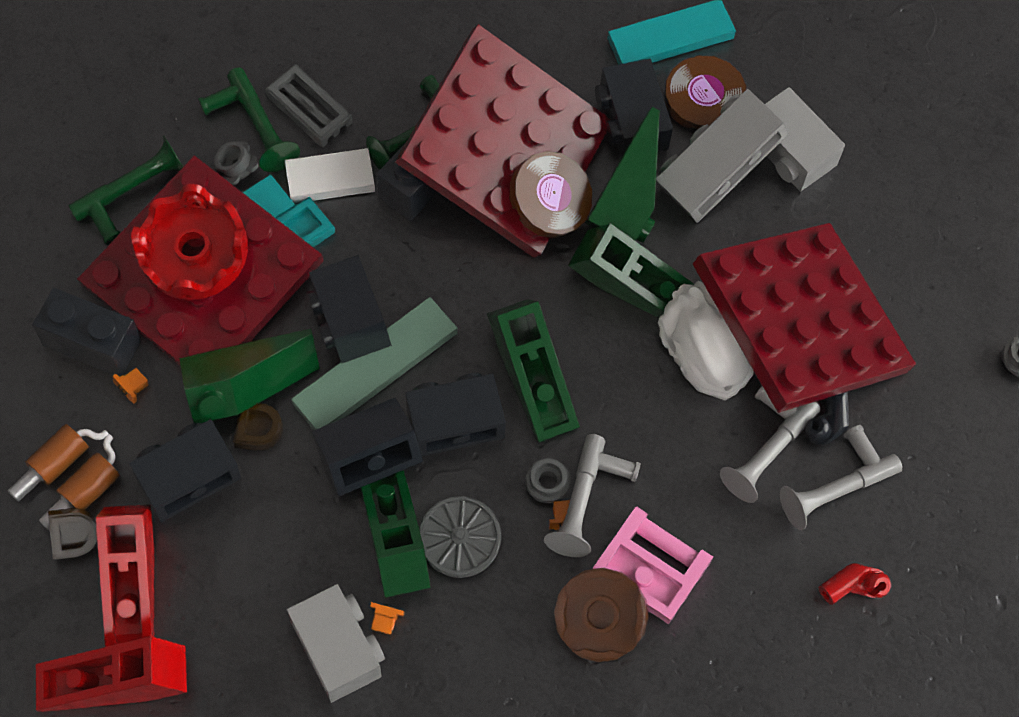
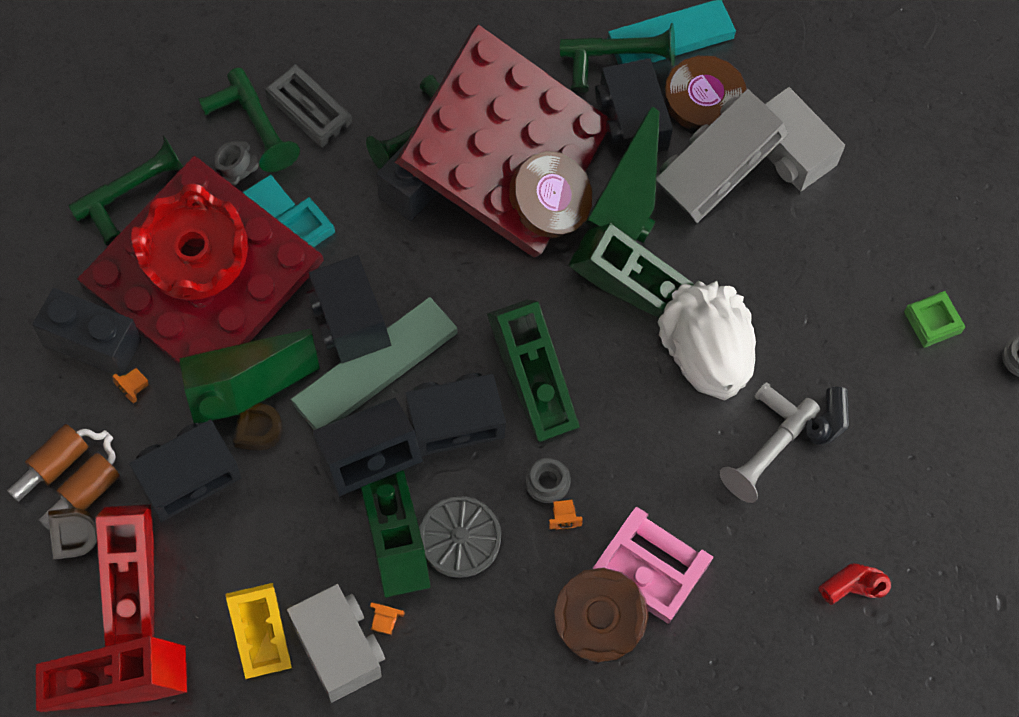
(259, 630): none -> yellow slope
(330, 175): white tile -> none
(568, 538): light grey piece -> none
(584, 48): none -> dark green piece
(800, 504): light grey piece -> none
(803, 316): dark red plate -> none
(934, 319): none -> bright green tile

